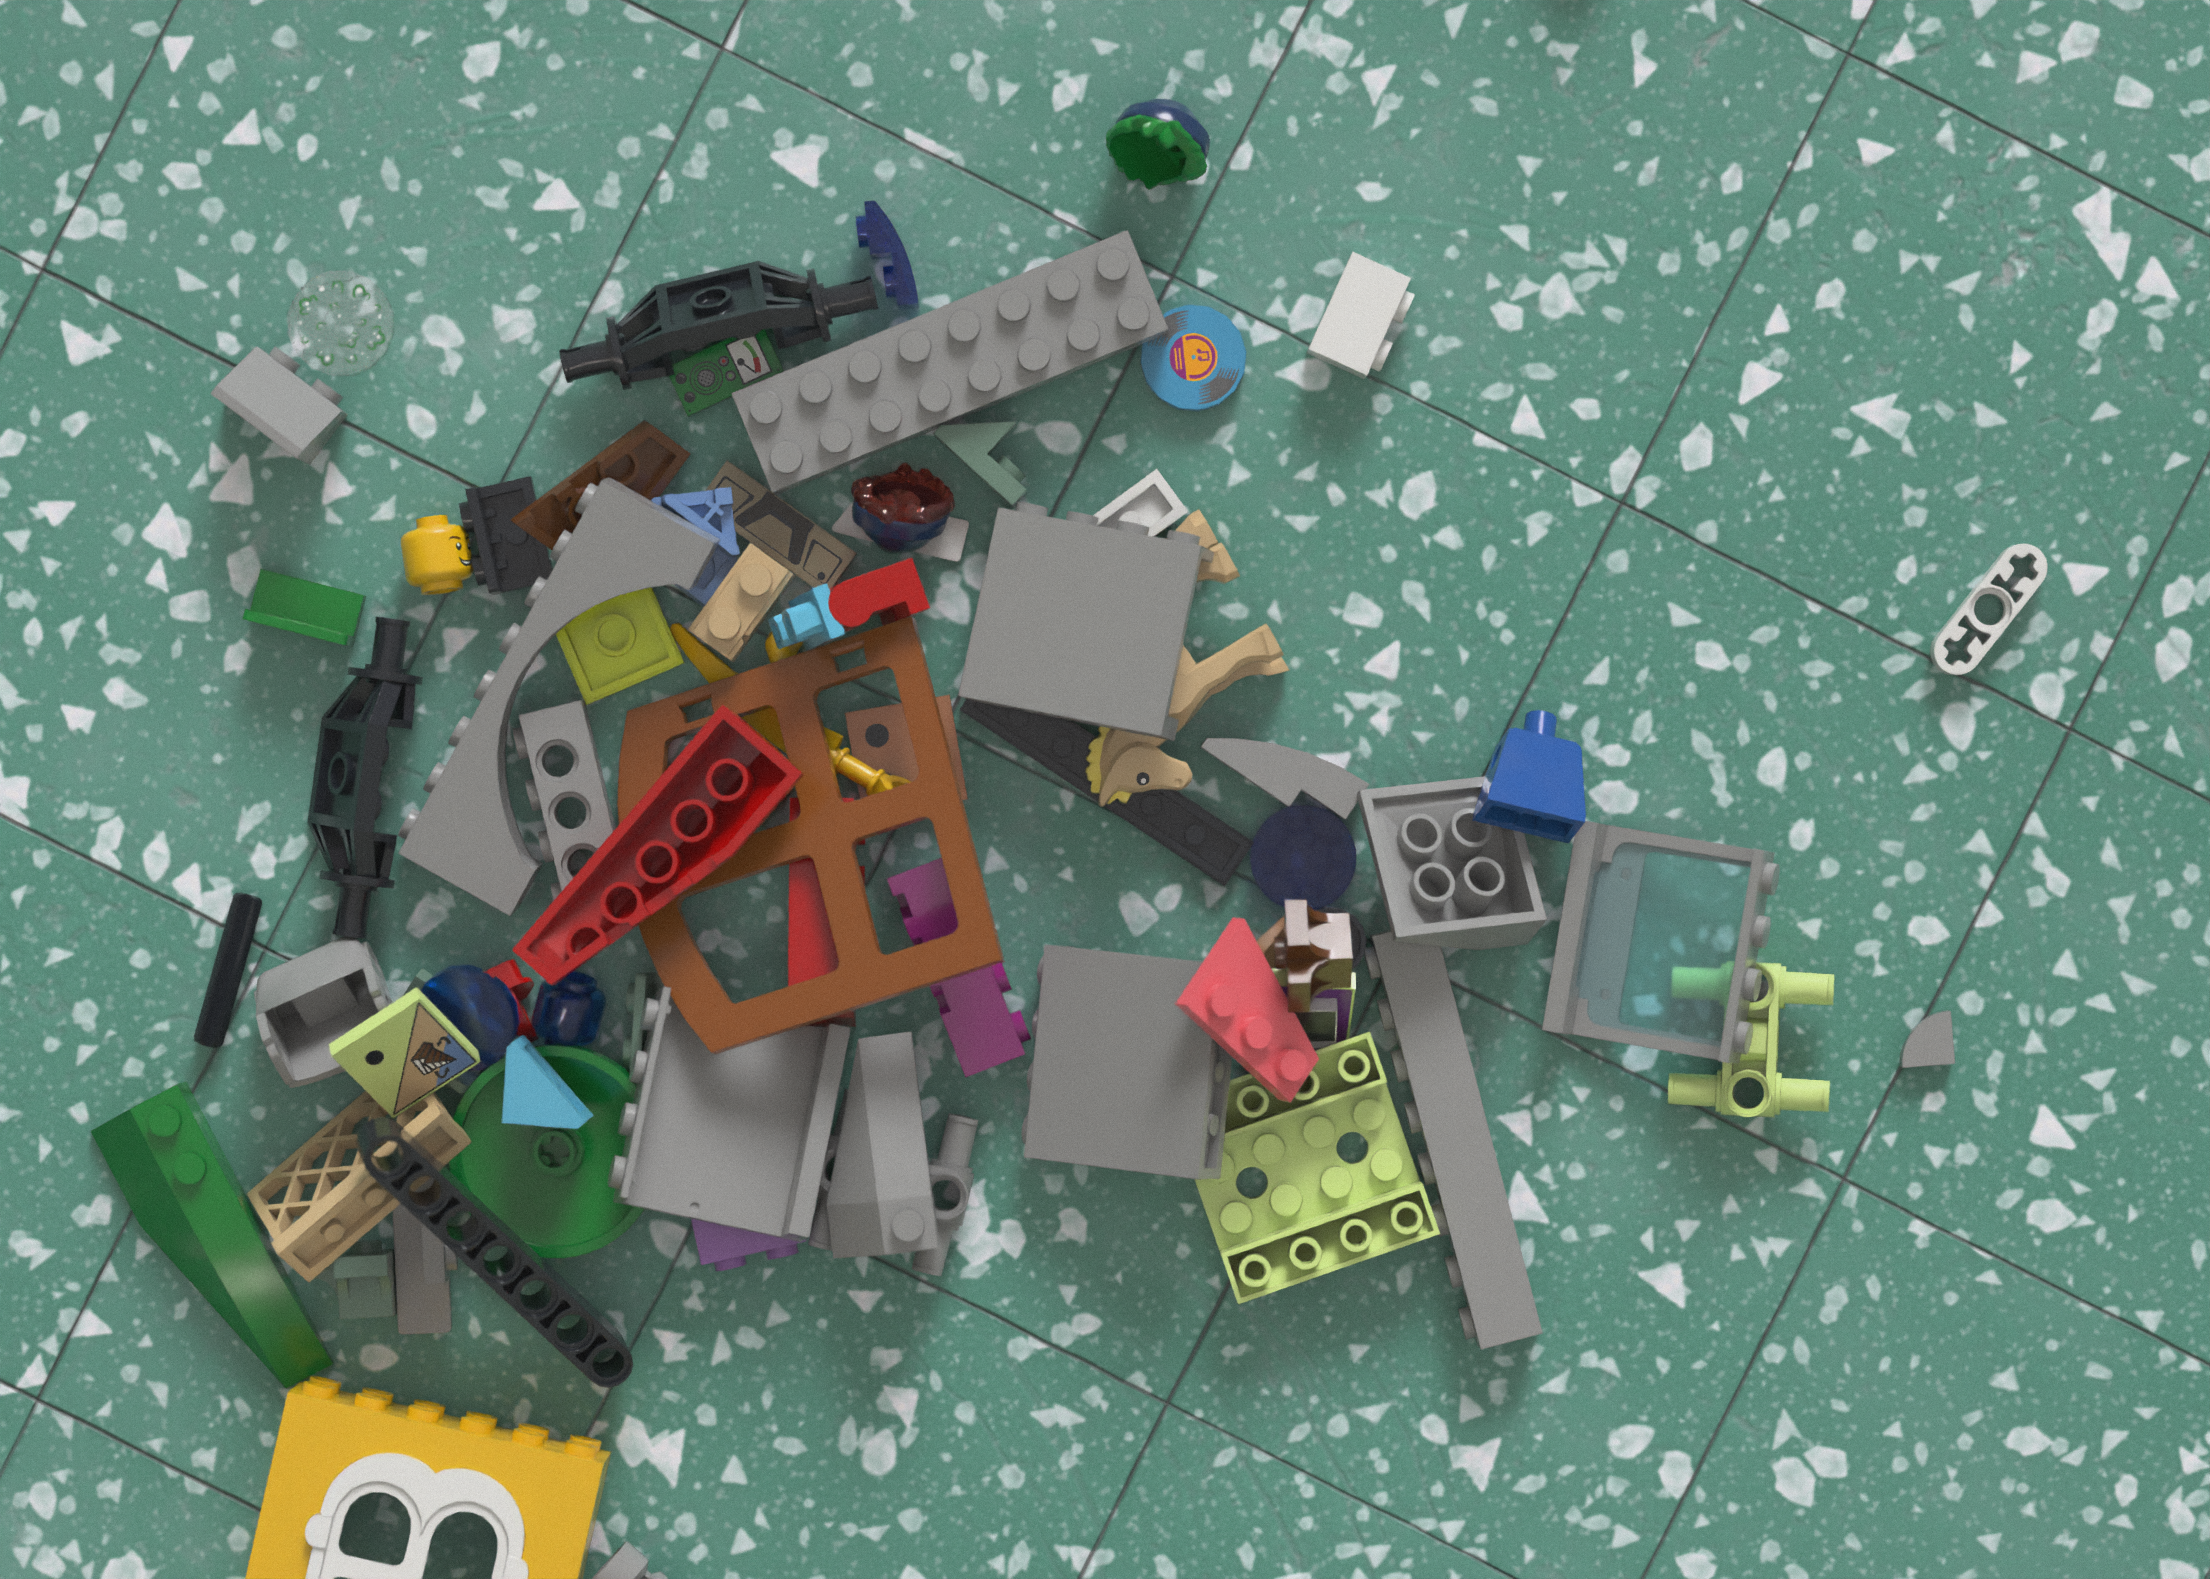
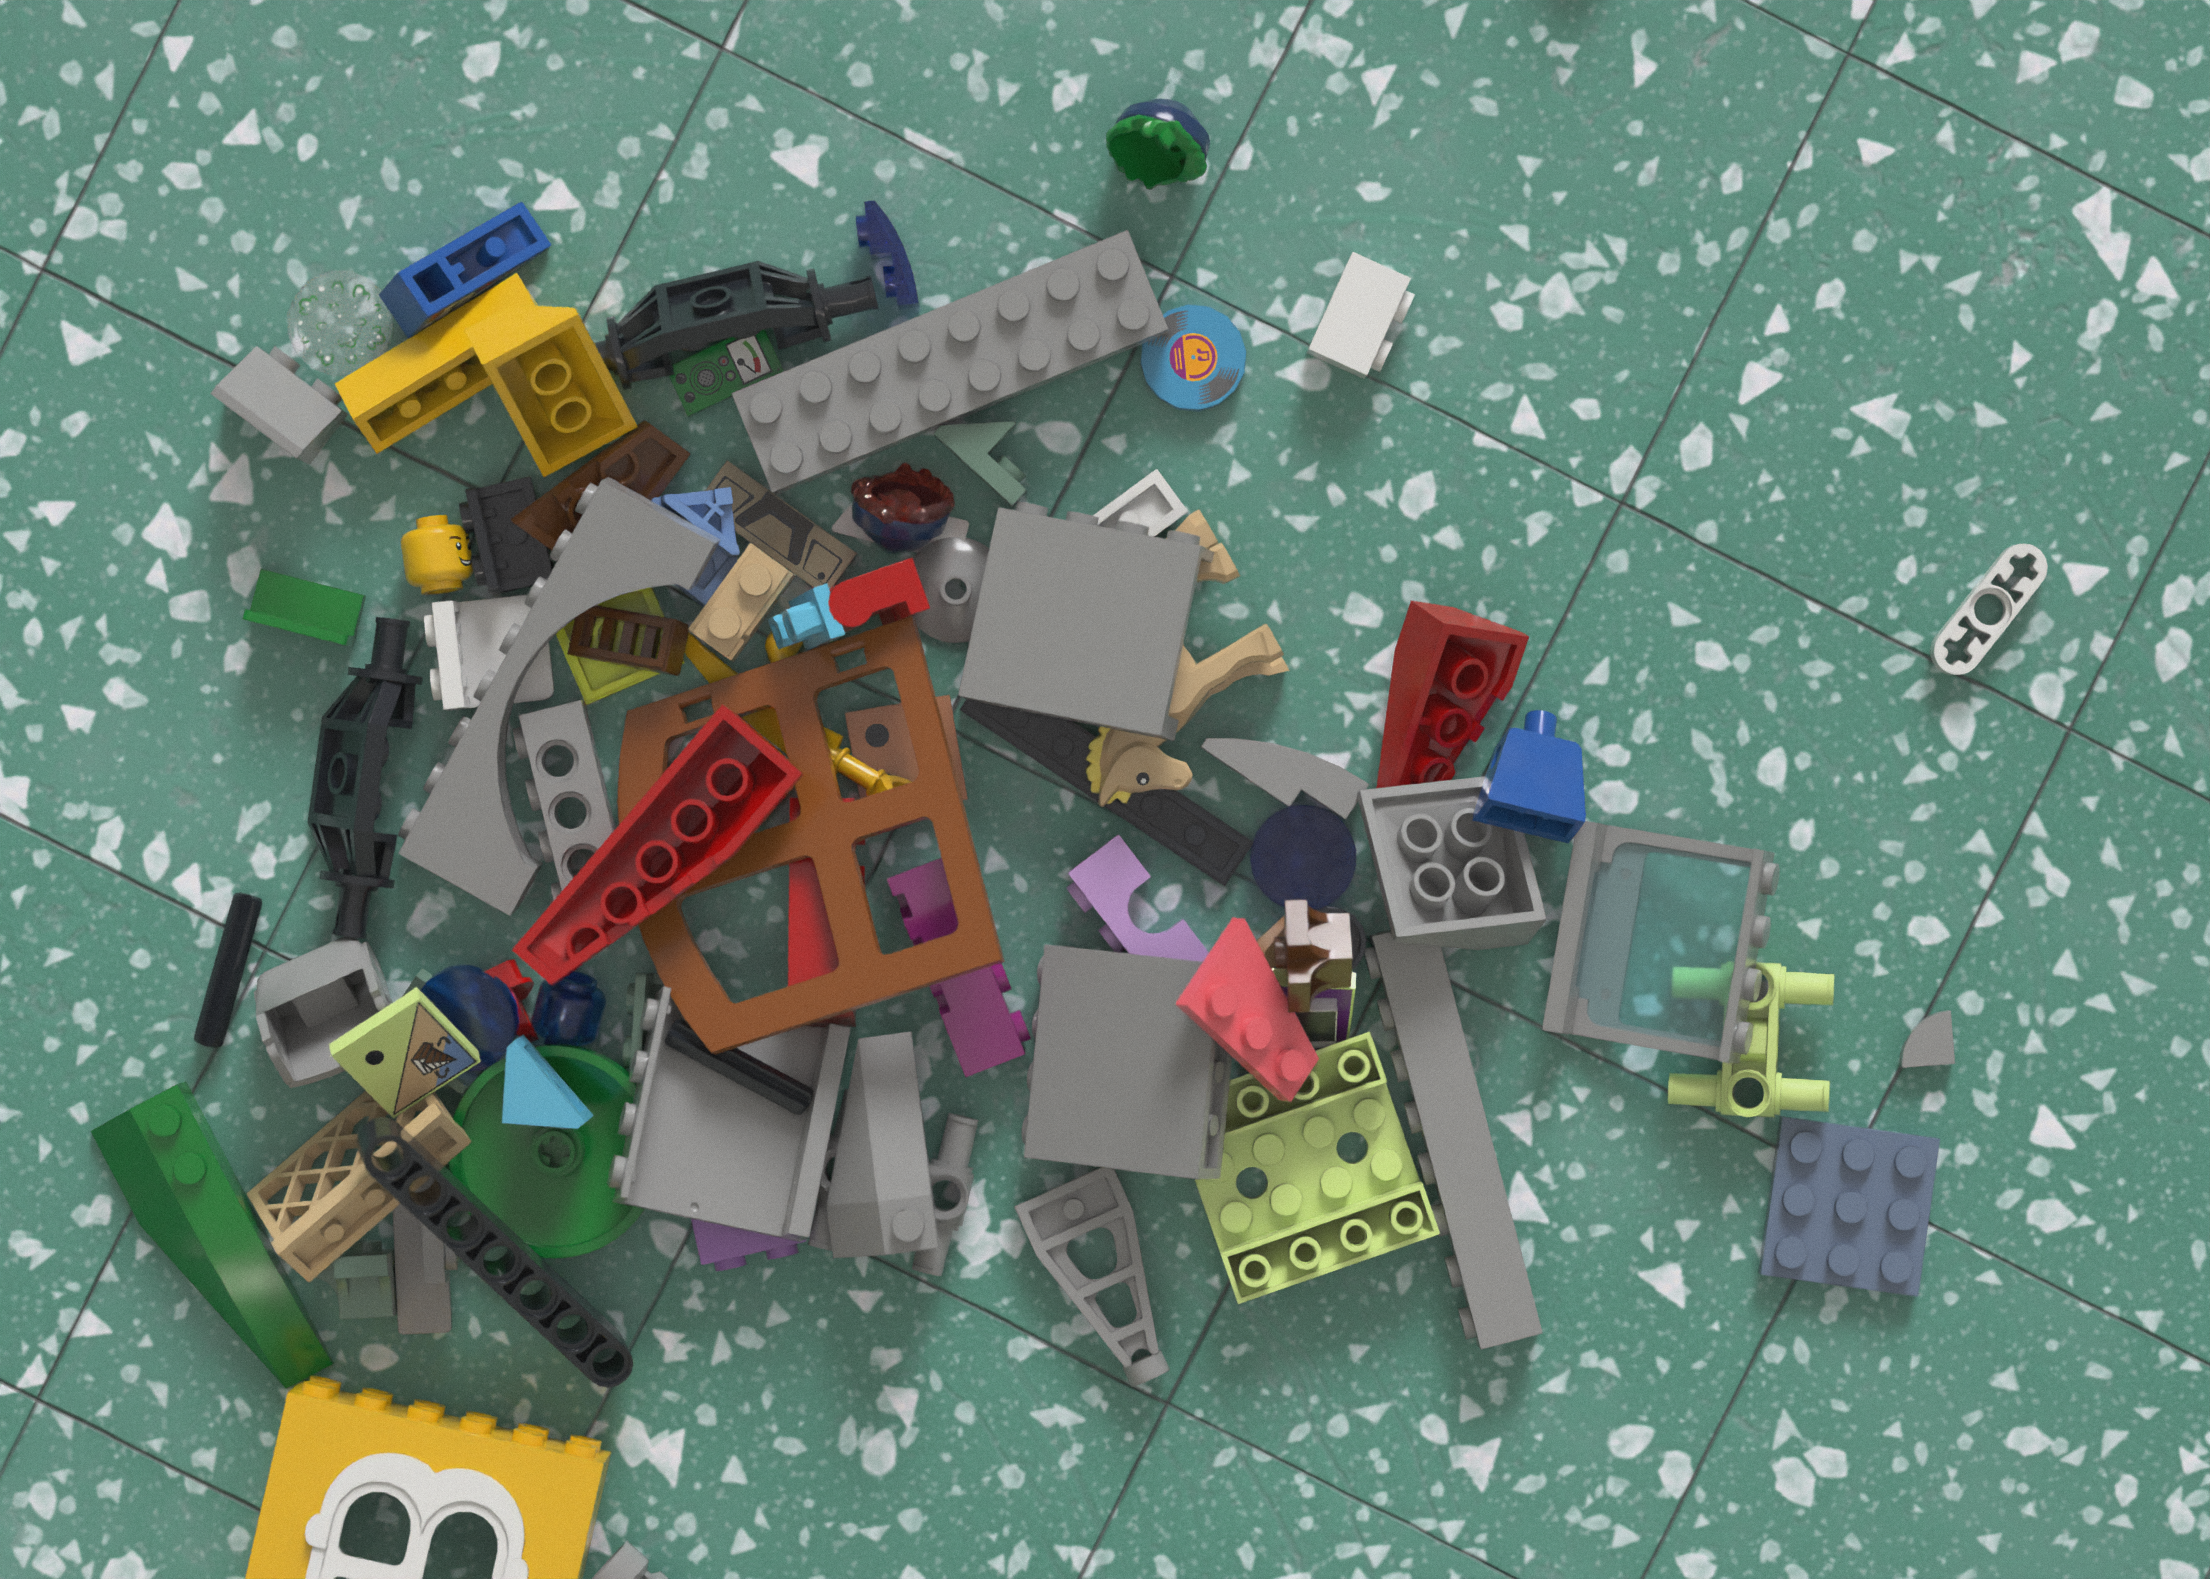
(425, 372): none -> yellow brick
(463, 269): none -> blue slope
(469, 646): none -> white bracket
(551, 382): none -> yellow slope
(671, 645): none -> reddish brown slope
(742, 1069): none -> black axle
(938, 564): none -> light grey dish
(1071, 1211): none -> light grey plate
(1106, 883): none -> lavender arch
(1441, 688): none -> red wedge
(1849, 1206): none -> sand blue plate

